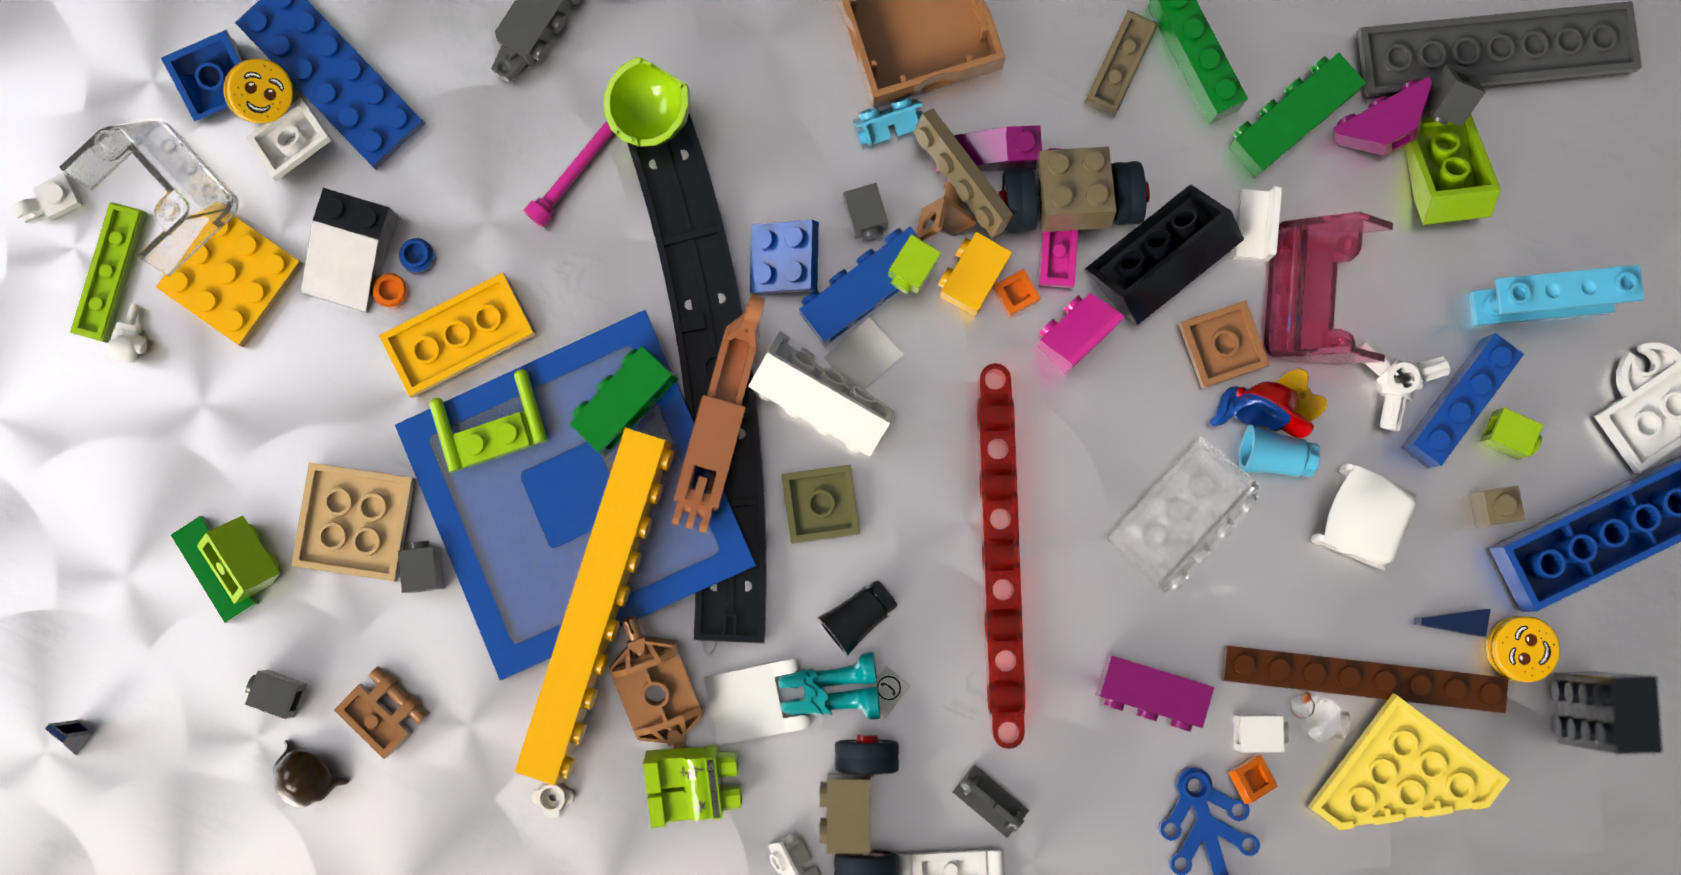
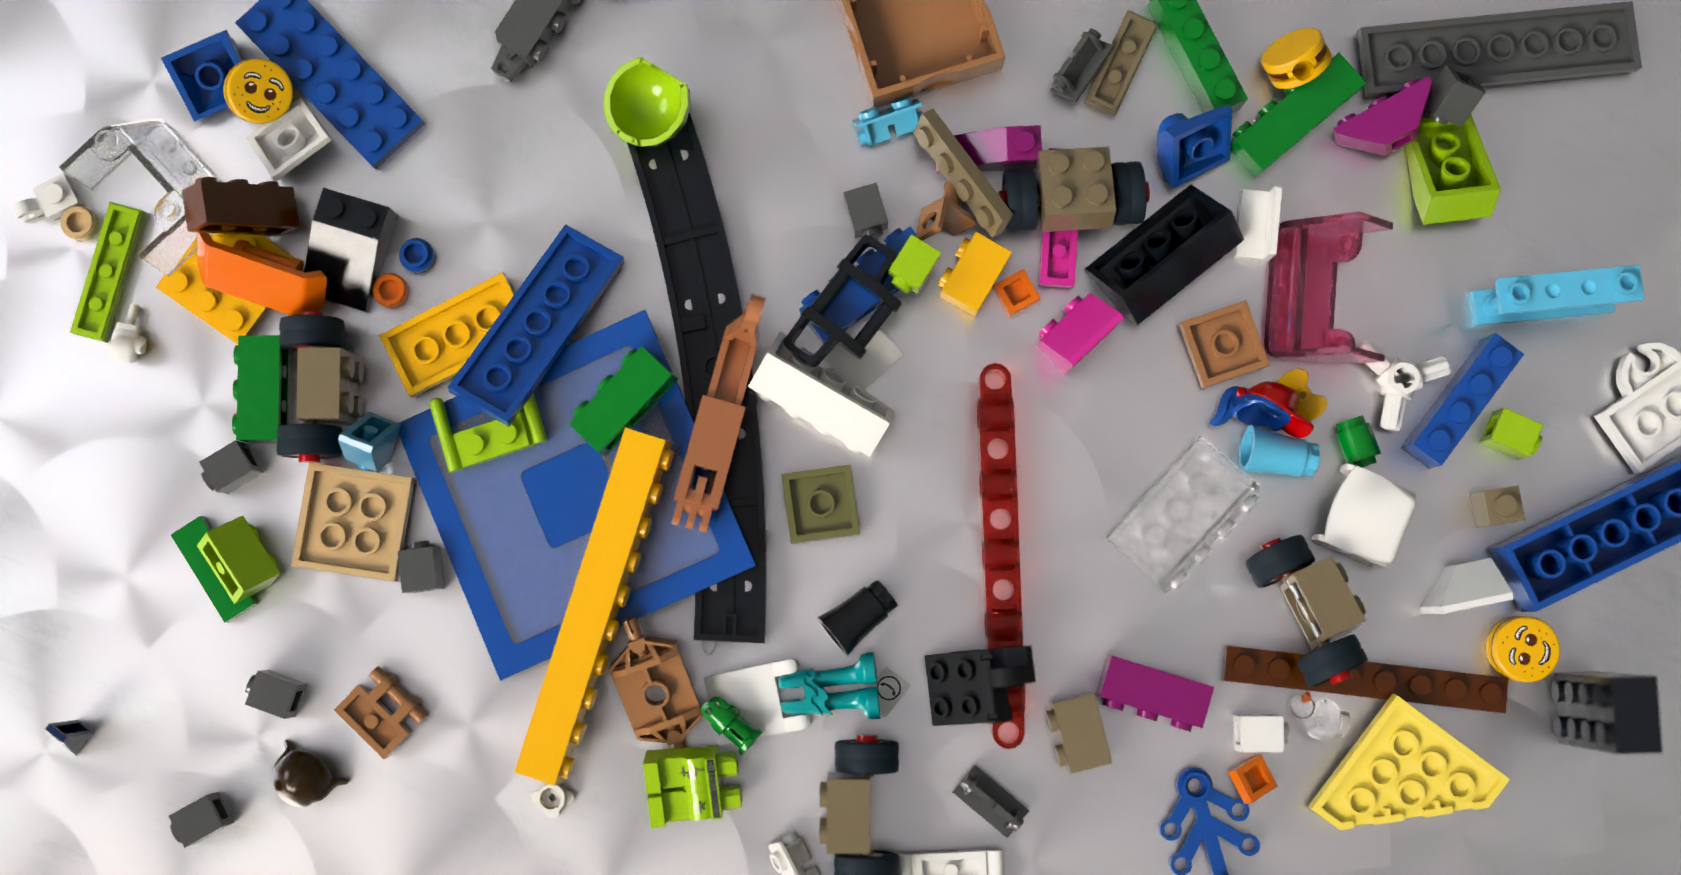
(79, 223): none -> tan tile
(200, 819): none -> dark grey brick
(230, 467): none -> dark grey brick
(240, 207): none -> reddish brown brick
(260, 276): none -> orange piece
(260, 388): none -> green brick
(325, 386): none -> brick
(369, 442): none -> dark azure slope
(536, 325): none -> blue plate
(541, 209): dark pink piece -> none
(728, 721): none -> green piece
(784, 257): plate -> none
(814, 313): none -> black bar
(974, 684): none -> black plate
(1079, 732): none -> dark tan brick
(1082, 67): none -> dark grey hinge
(1193, 144): none -> blue slope
(1296, 58): none -> yellow head
(1319, 603): none -> brick
(1357, 442): none -> green brick
(1466, 587): none -> white slope
(1466, 622): dark blue piece -> none

